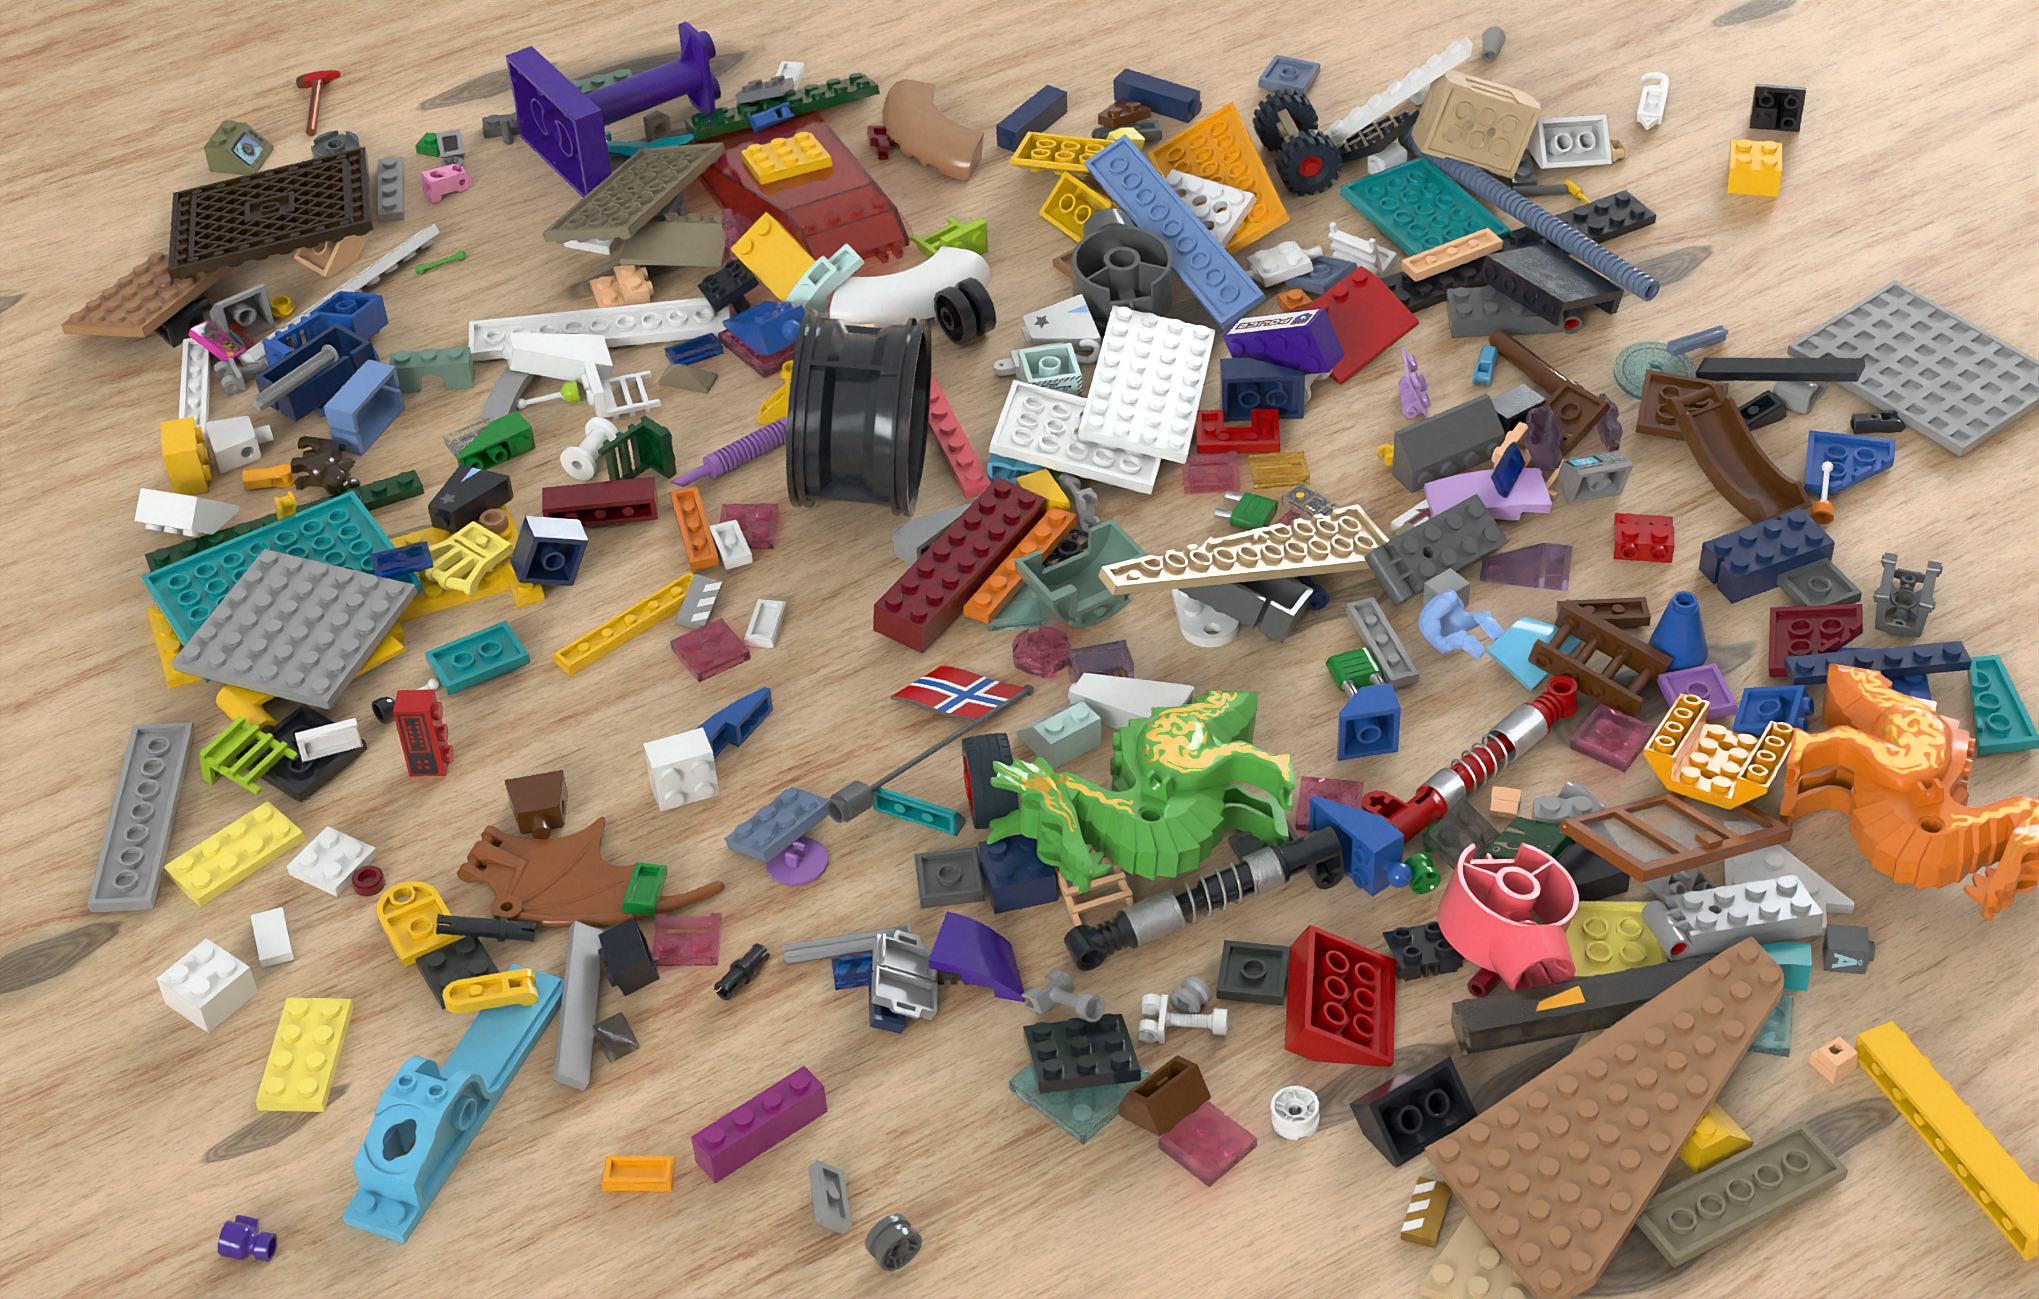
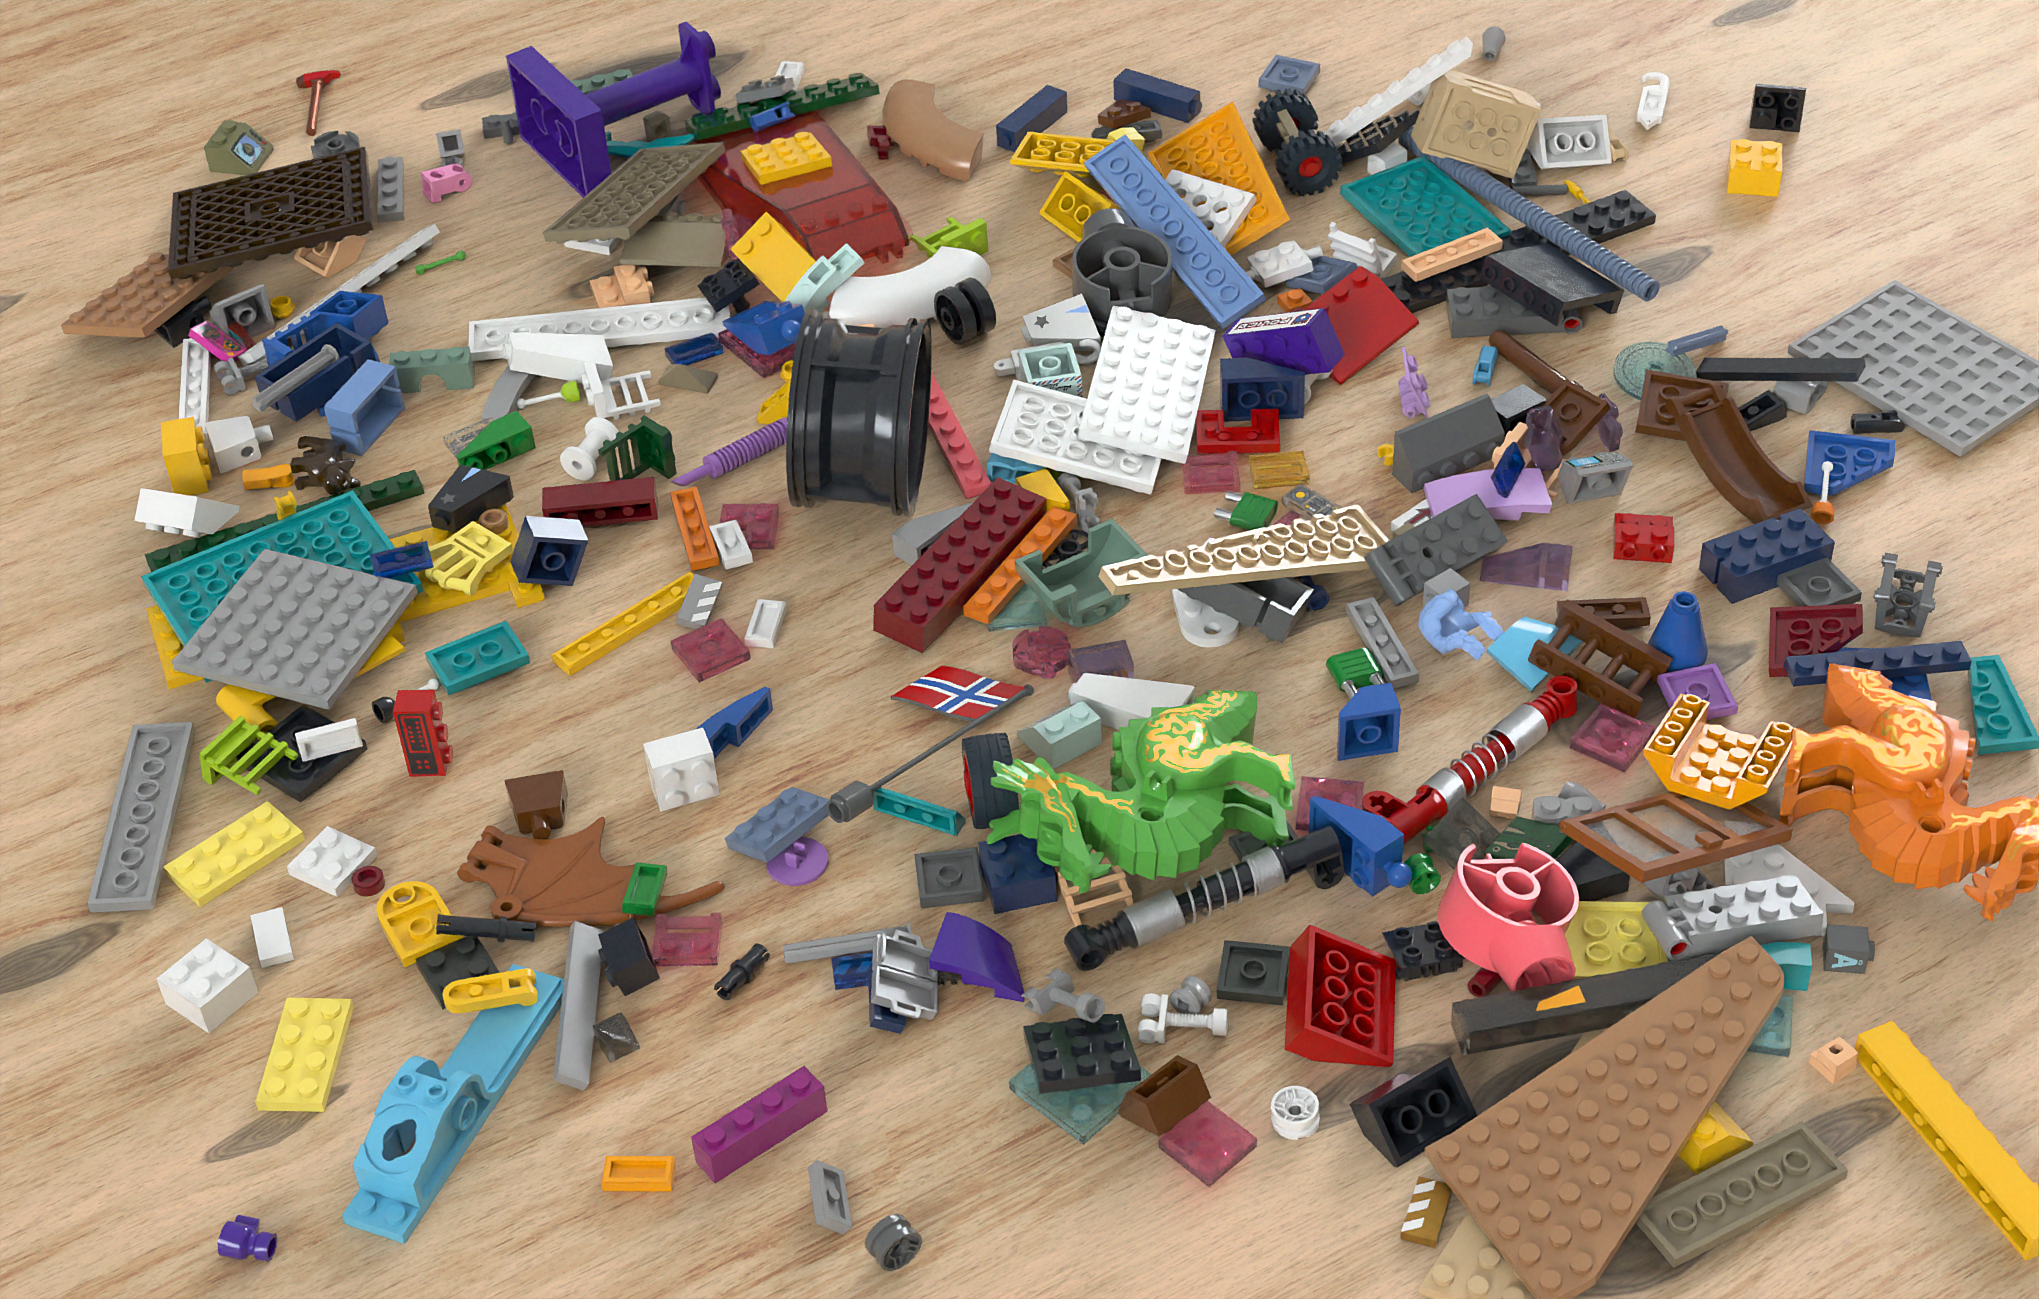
(428, 145): green plate -> none
(1774, 704): blue plate -> none

